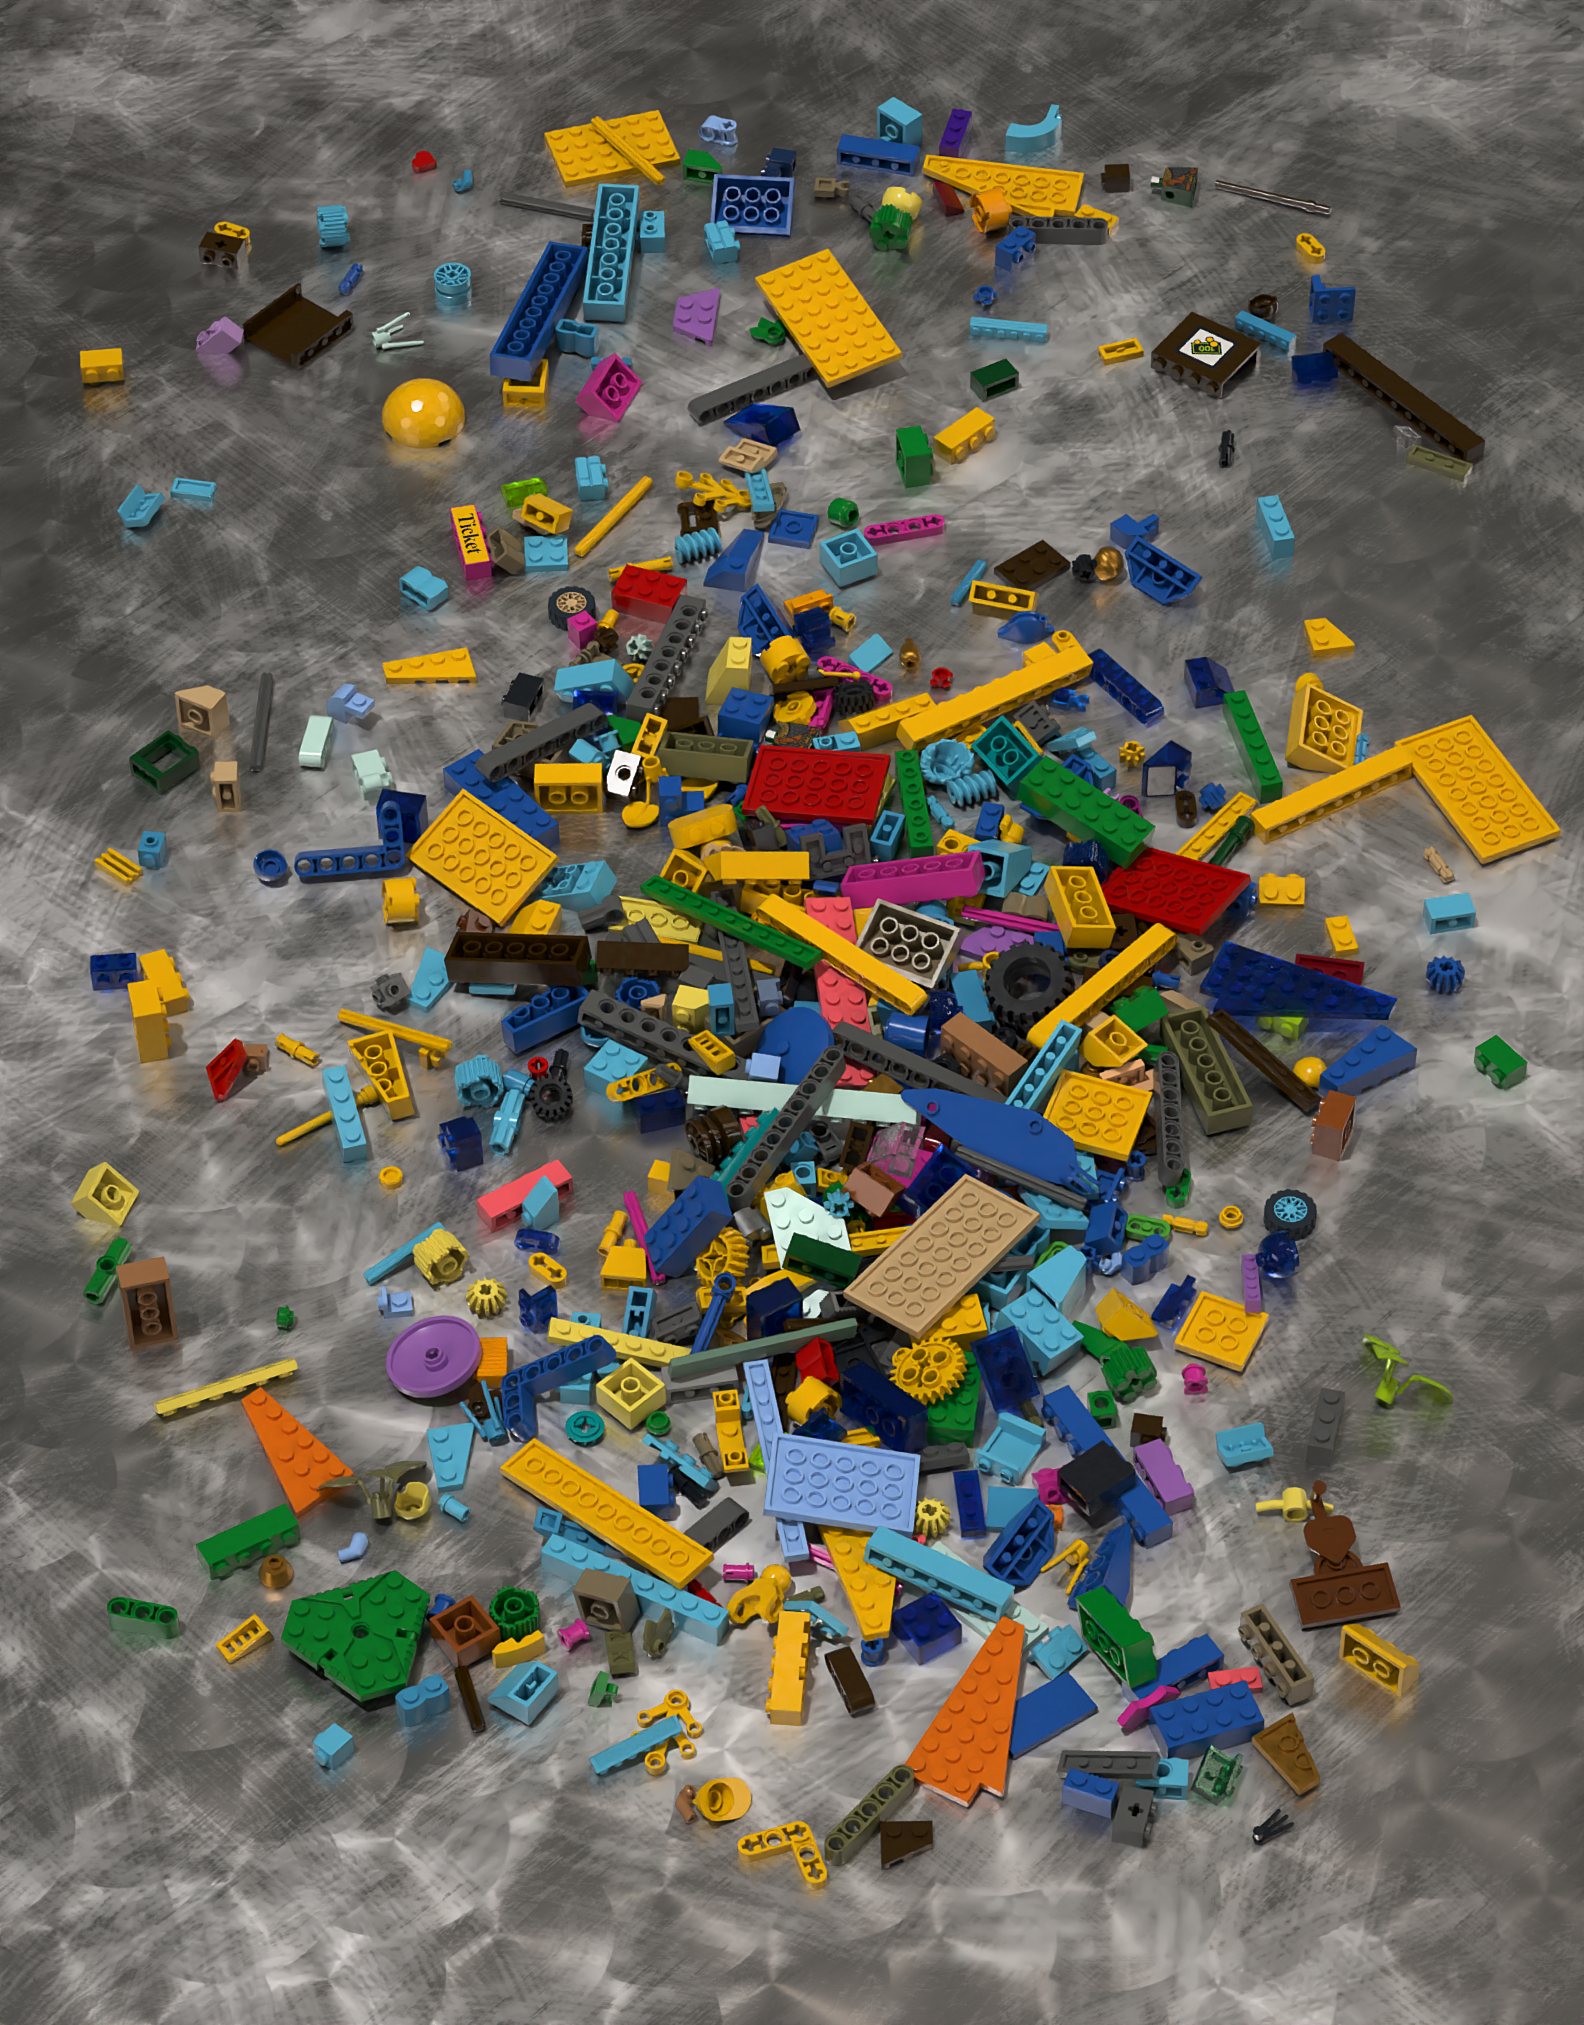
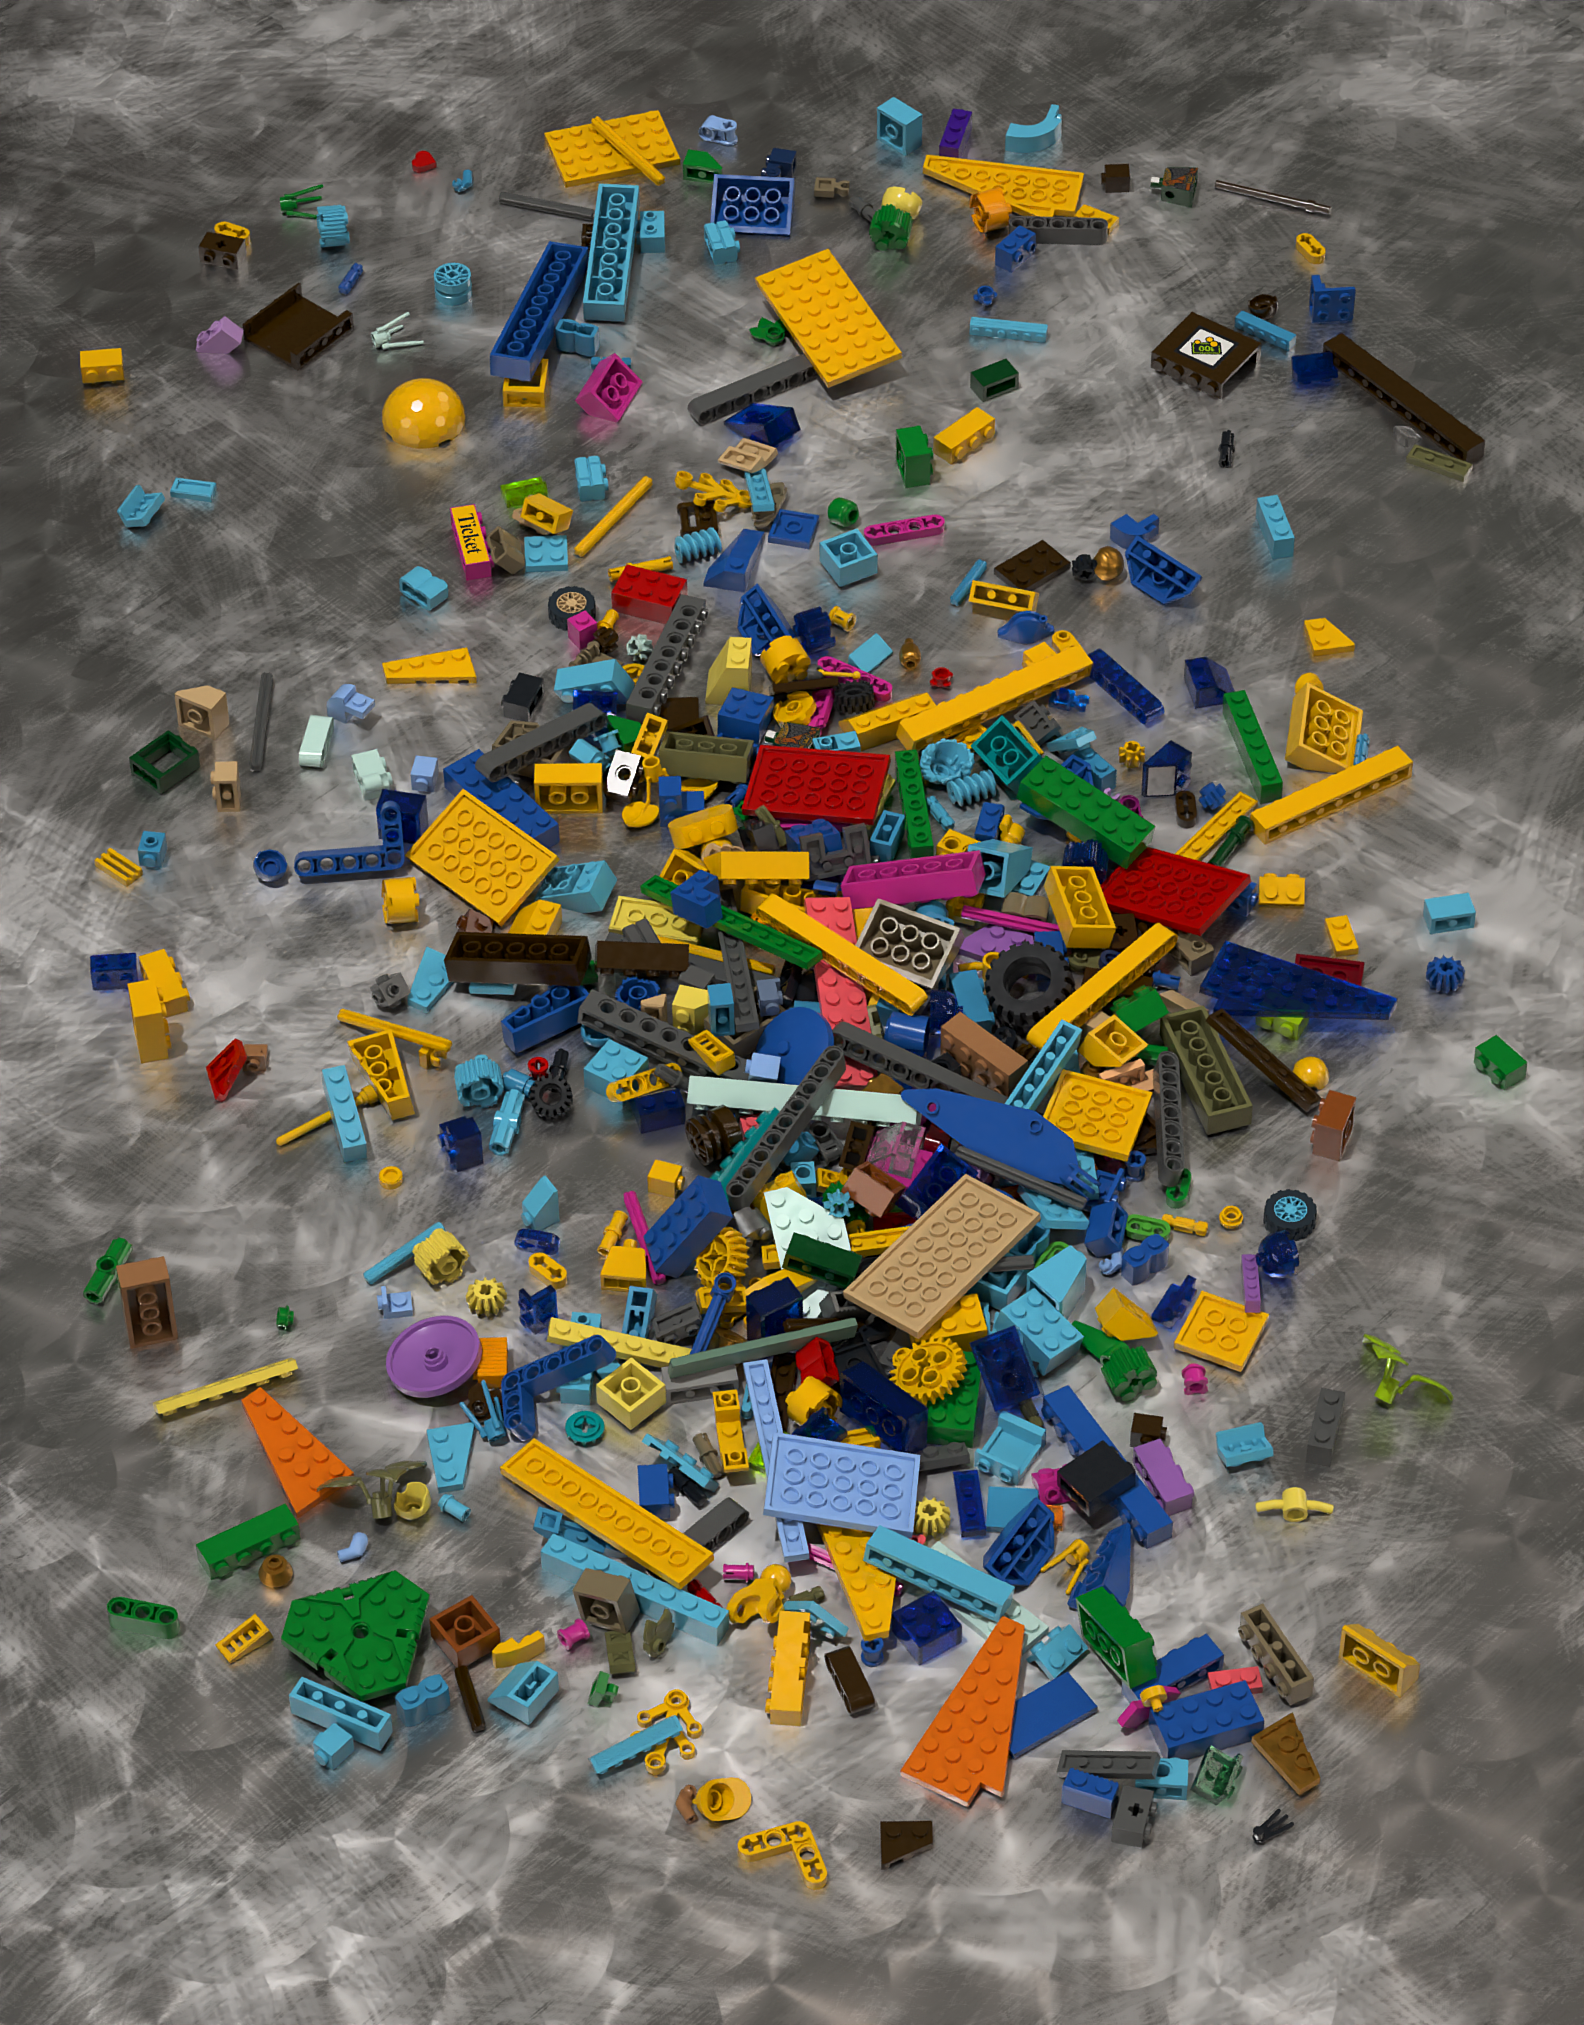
(104, 1196): light yellow slope -> none
(289, 202): none -> green plant
(297, 1050): yellow pin -> none
(328, 1706): none -> medium azure brick
(424, 773): none -> light blue brick
(441, 1604): blue bush -> none
(505, 1204): coral brick -> none
(515, 1613): green brick -> none
(609, 912): dark grey piece -> none
(658, 1423): green plate -> none
(685, 1169): dark tan wing -> none
(697, 315): medium lavender wing -> none
(698, 899): none -> blue brick
(809, 601): light orange bracket -> none
(864, 1825): olive beam -> none
(878, 155): blue brick -> none
(947, 199): dark red slope -> none
(1092, 1259): blue gear -> none
(1102, 1408): green brick -> none
(1120, 351): yellow tile -> none
(1154, 1697): none -> yellow tile
(1336, 1589): reddish brown plate -> none
(1369, 1062): blue wedge -> none
(1438, 864): tan axle -> none
(1478, 789): yellow plate -> none

